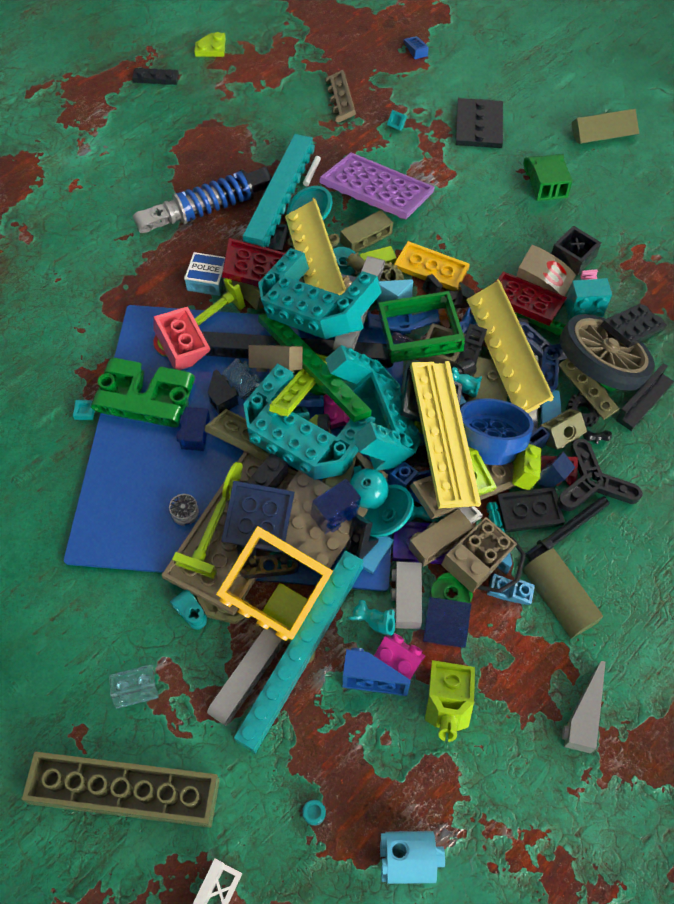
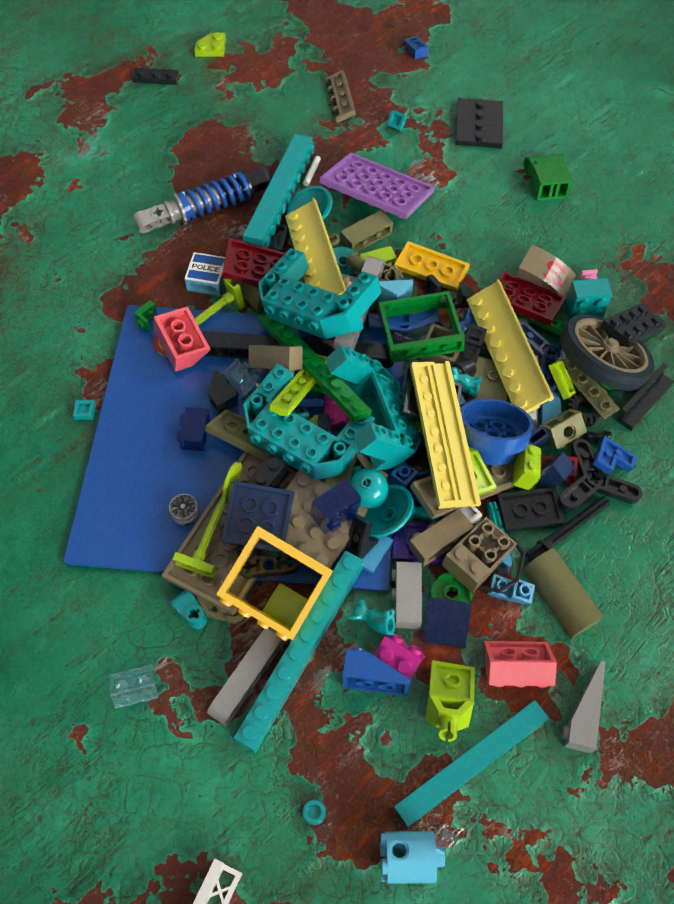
(122, 789): olive brick -> none
(144, 315): none -> green bracket
(154, 406): green connector -> none
(470, 764): none -> teal tile
(519, 663): none -> coral slope
(562, 379): none -> lime tile
(576, 249): black brick -> none
(605, 126): olive brick -> none
(611, 453): none -> blue plate

